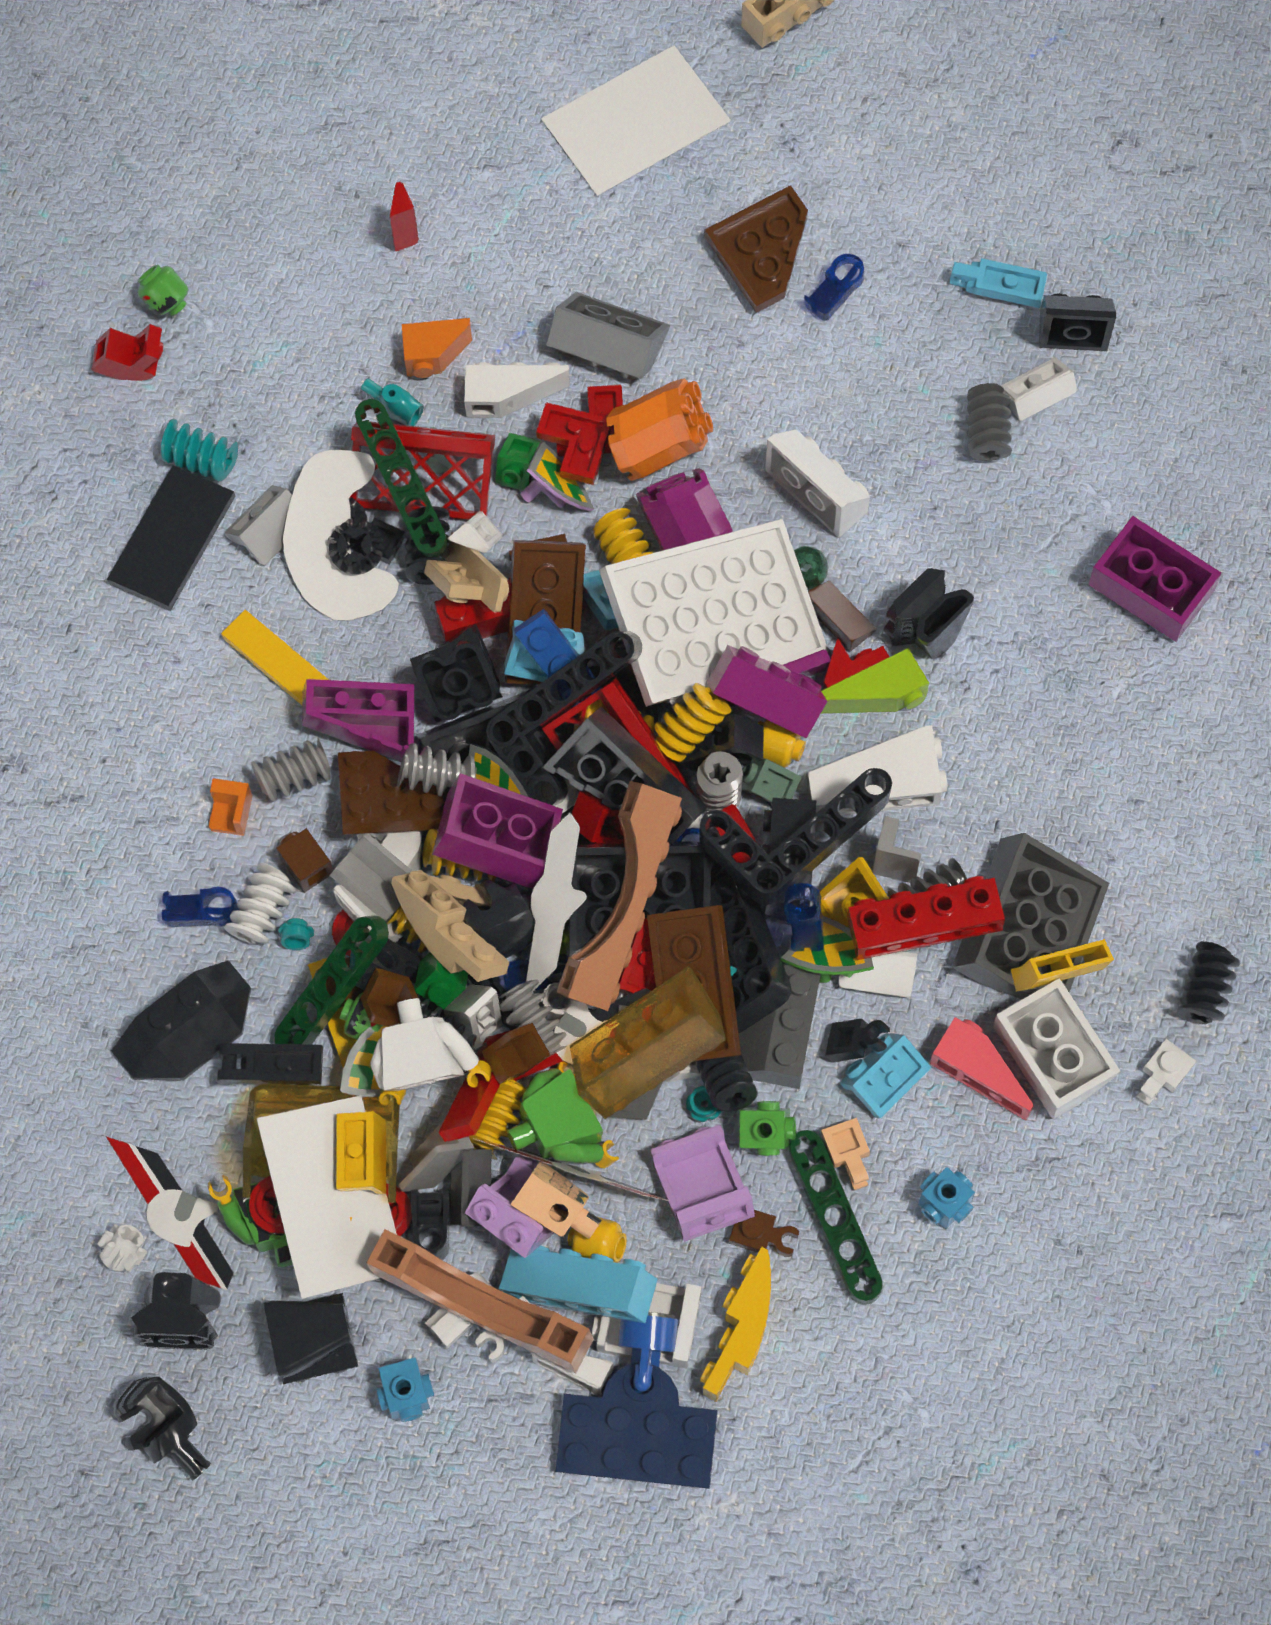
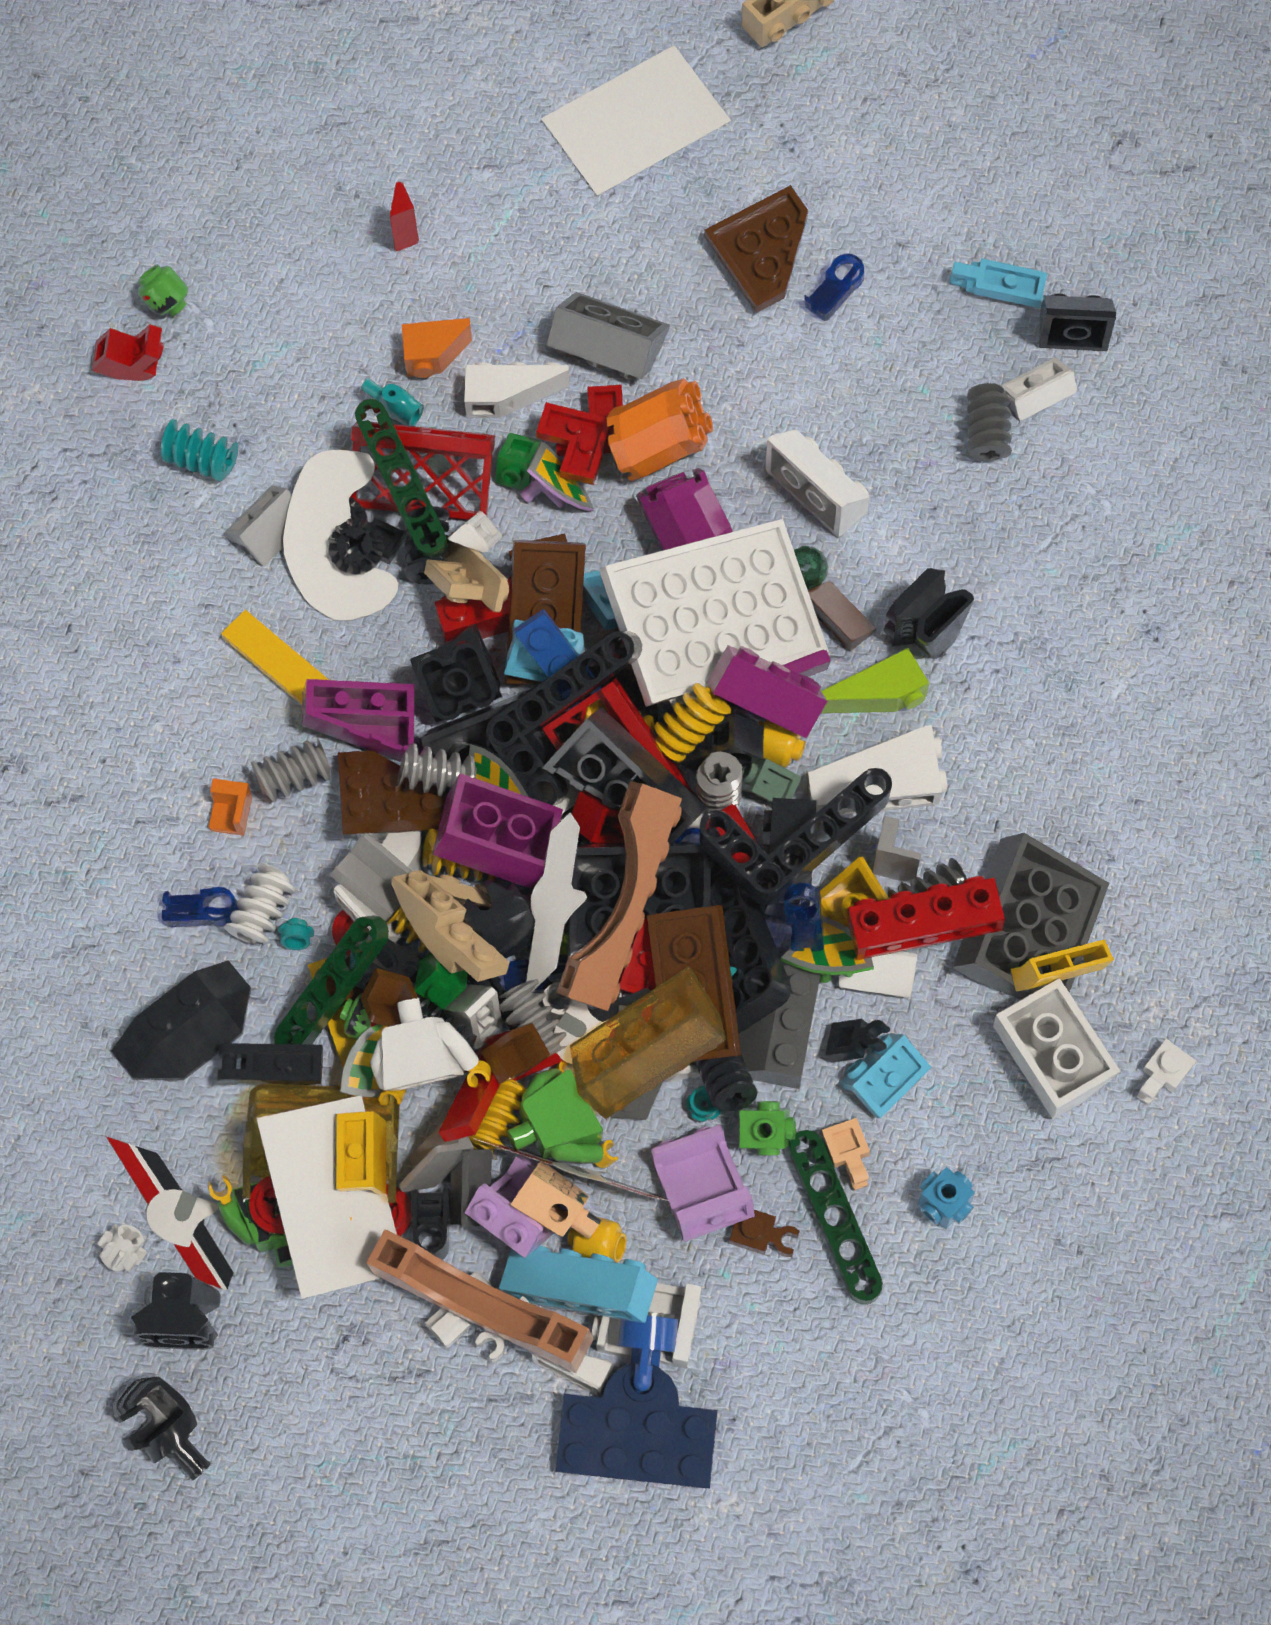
(171, 538): black tile -> none
(304, 859): reddish brown brick -> none
(310, 1337): black piece -> none
(398, 1378): dark azure brick -> none
(618, 538): yellow piece -> none
(747, 1311): yellow slope -> none
(843, 667): red slope -> none
(975, 1062): coral slope -> none
(1154, 578): magenta brick -> none
(1207, 983): black piece -> none

